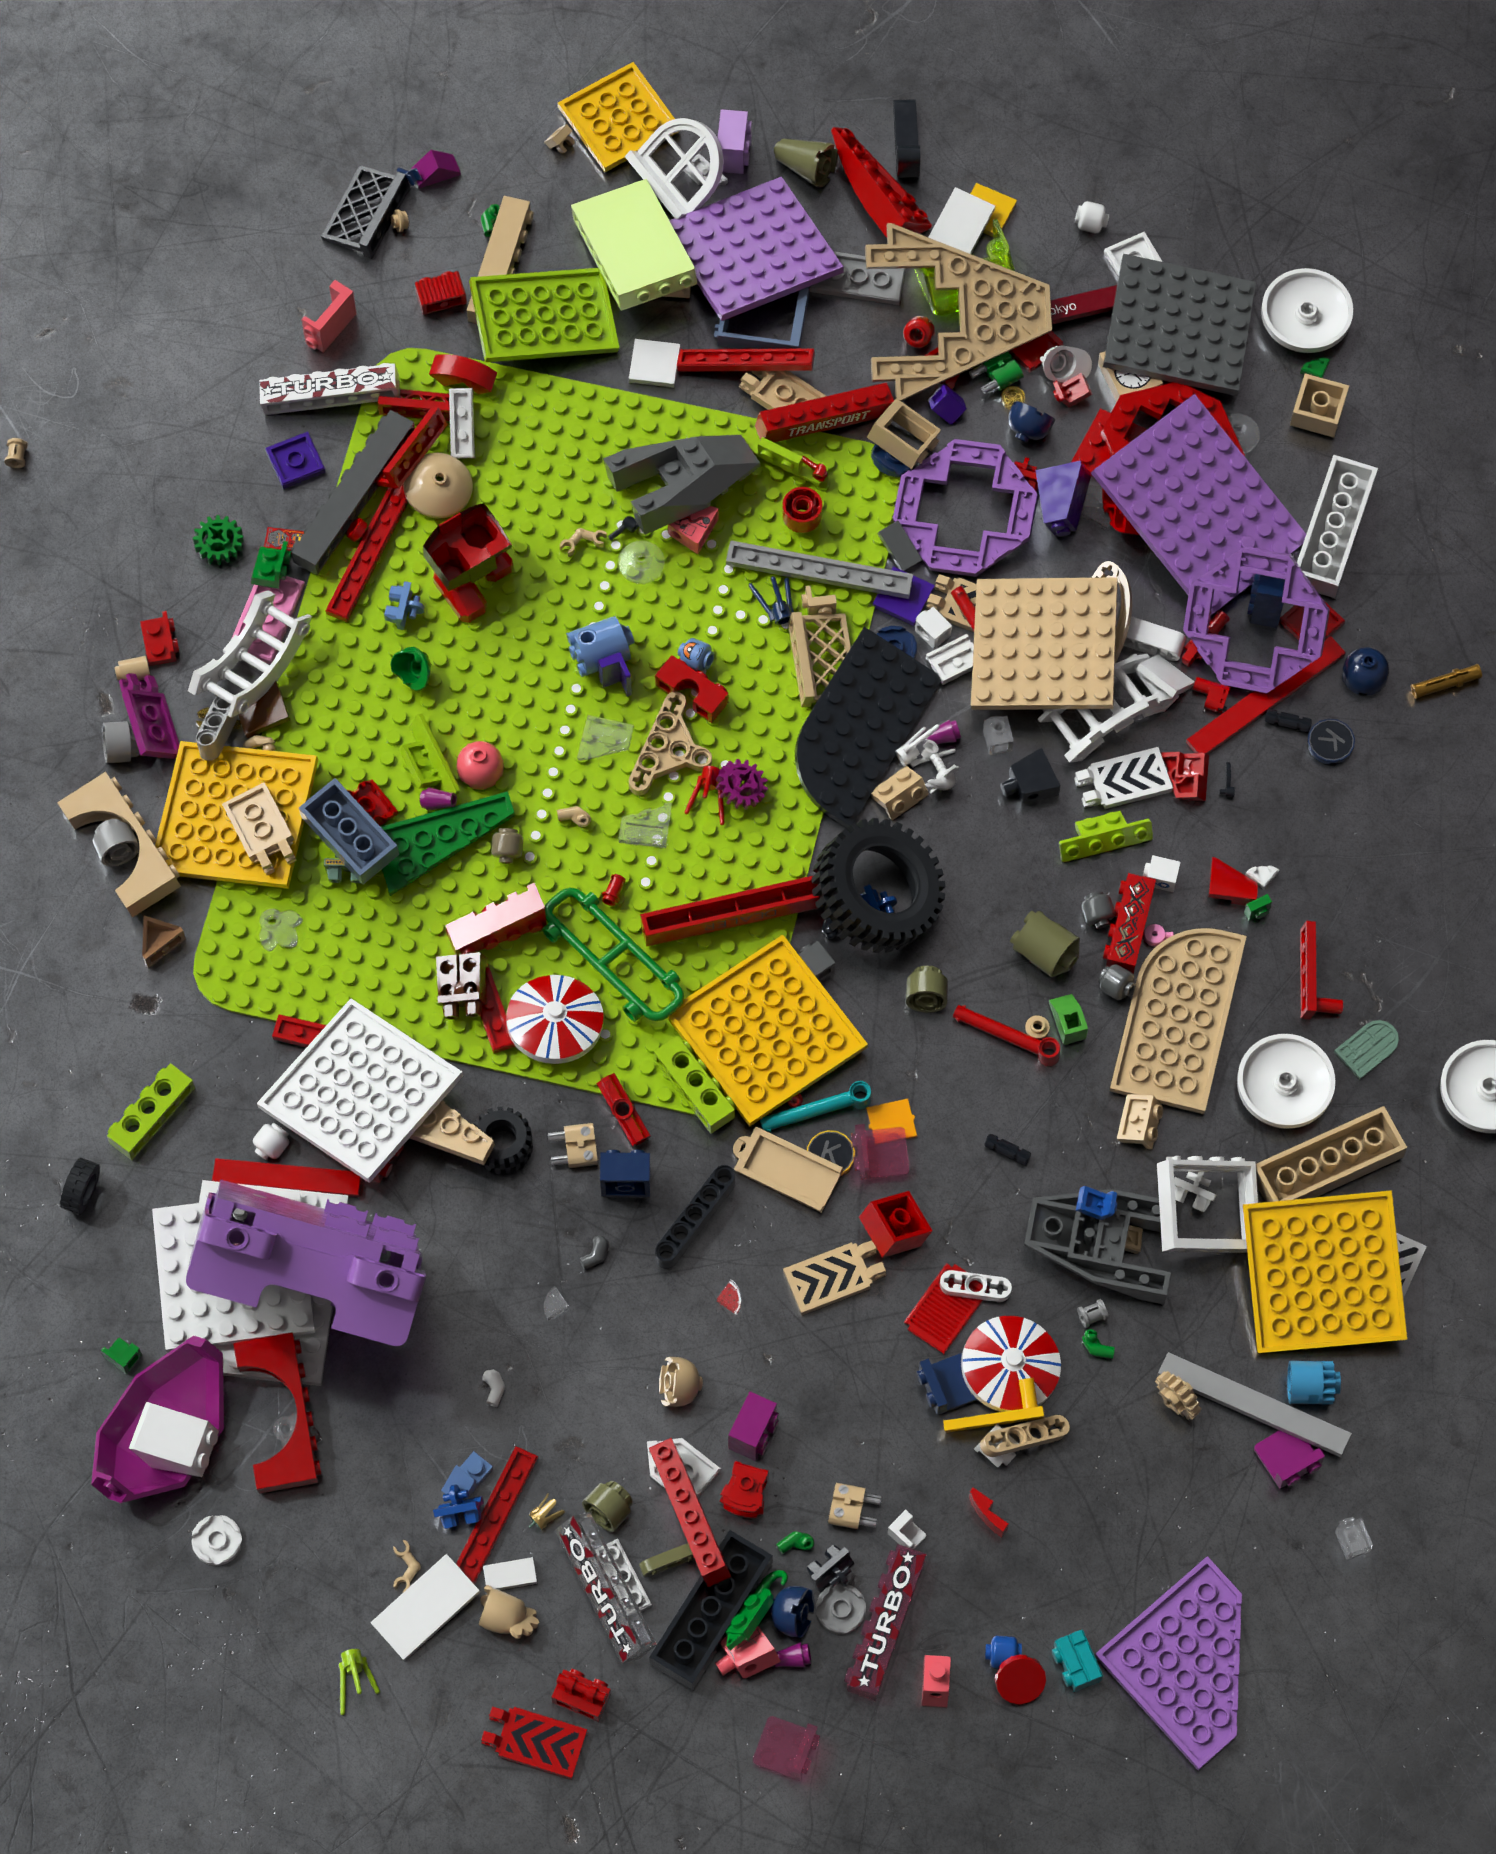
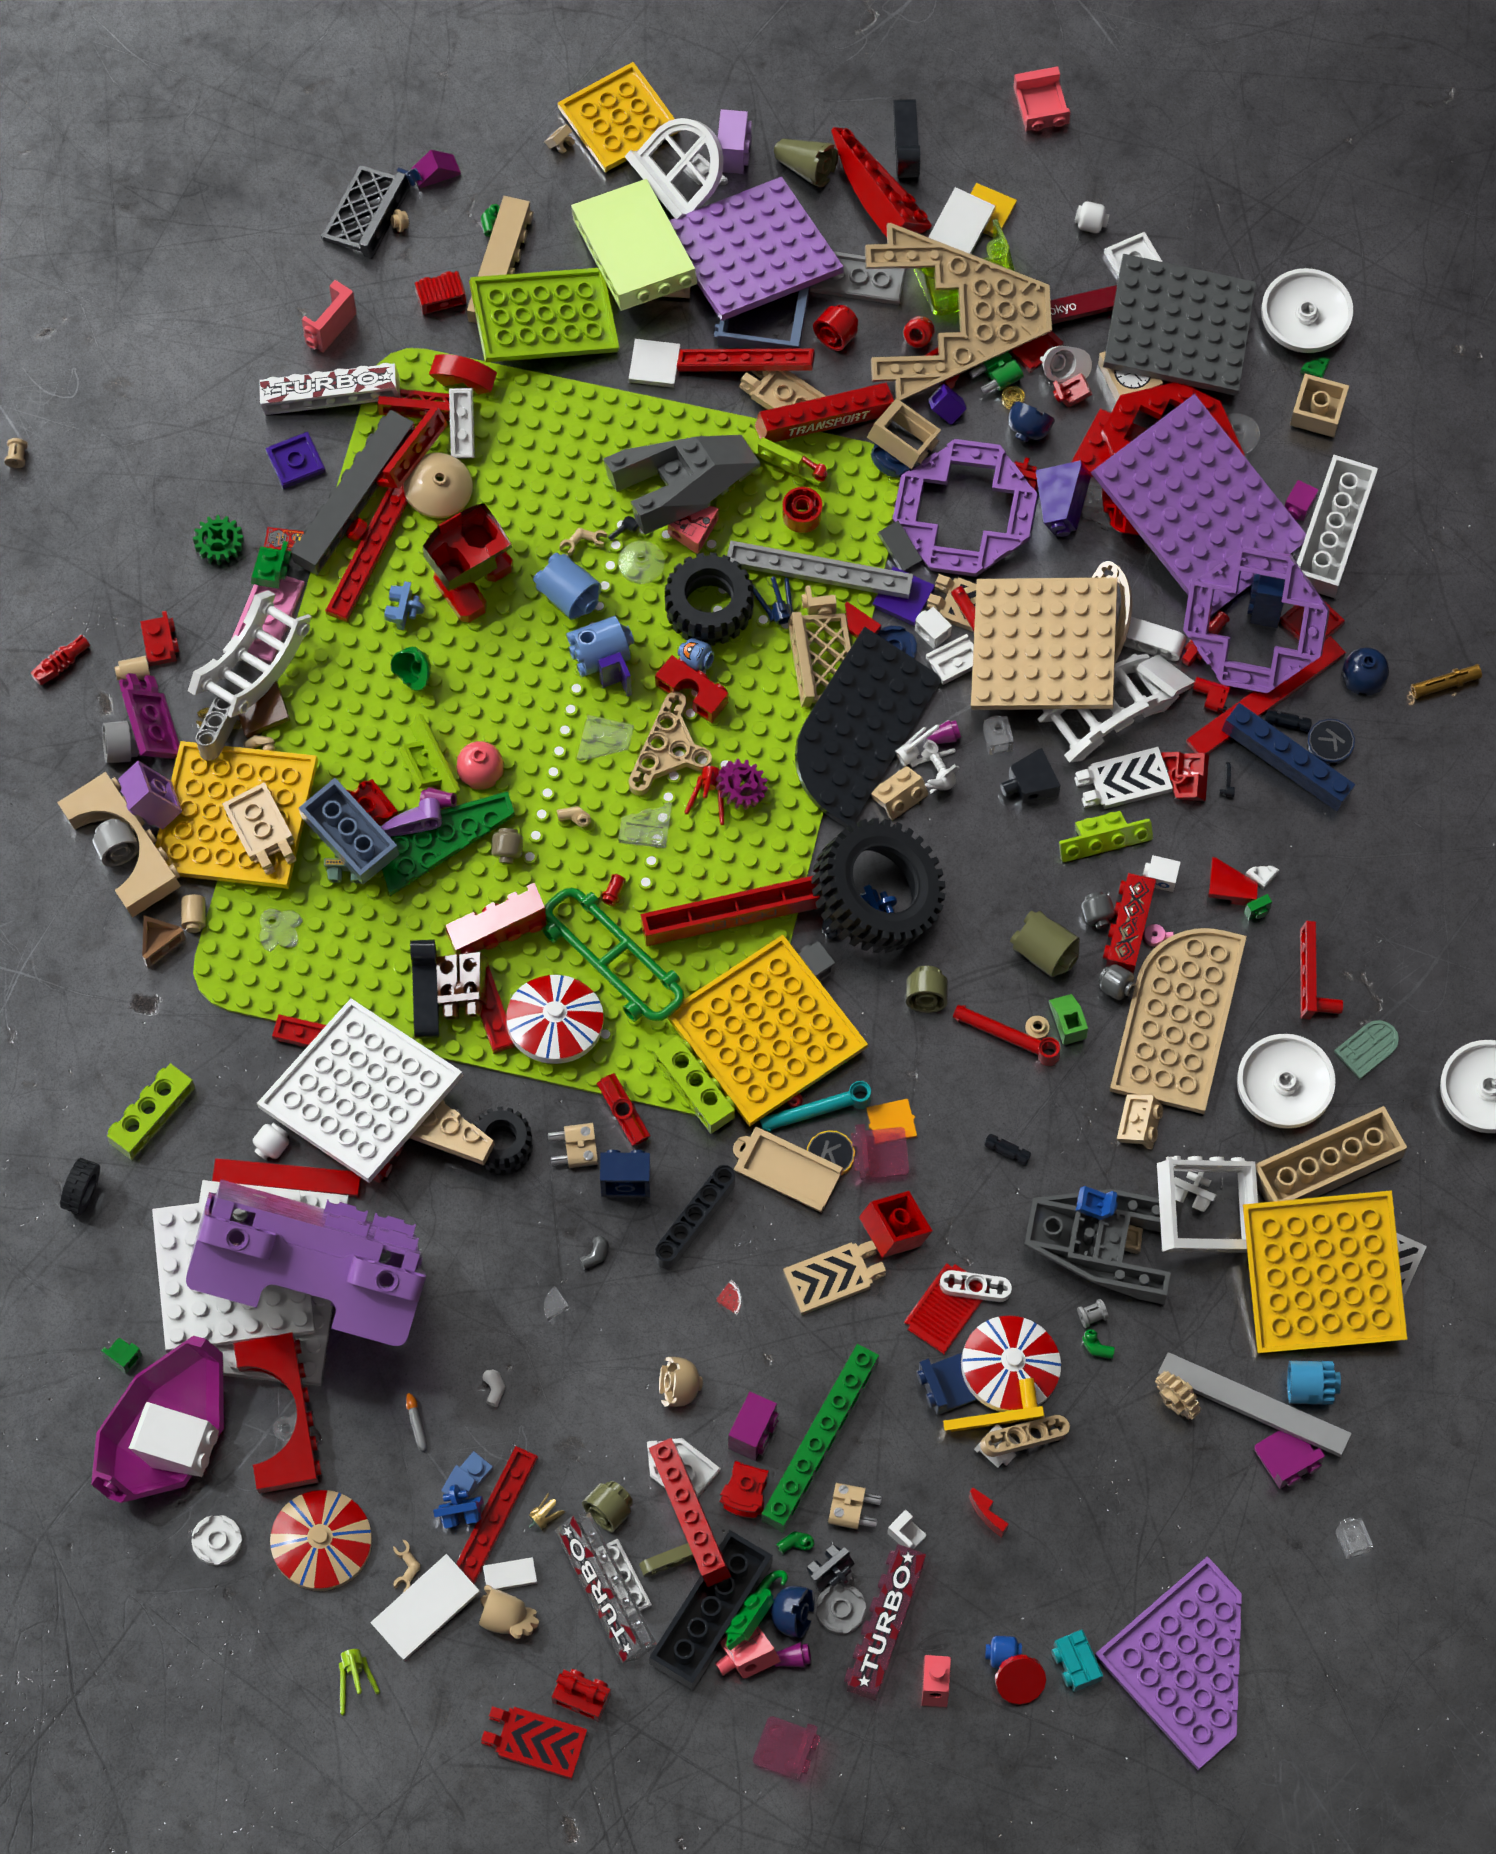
(59, 660): none -> red hinge
(149, 795): none -> medium lavender brick
(193, 913): none -> tan brick
(321, 1540): none -> dish
(411, 1405): none -> light grey piece
(418, 819): none -> medium lavender piece
(425, 988): none -> black beam
(568, 586): none -> medium blue cylinder
(709, 572): none -> black tyre
(820, 1438): none -> green brick
(836, 327): none -> red piece
(857, 620): none -> red tile
(1041, 99): none -> coral panel
(1288, 757): none -> dark blue brick
(1301, 500): none -> magenta brick

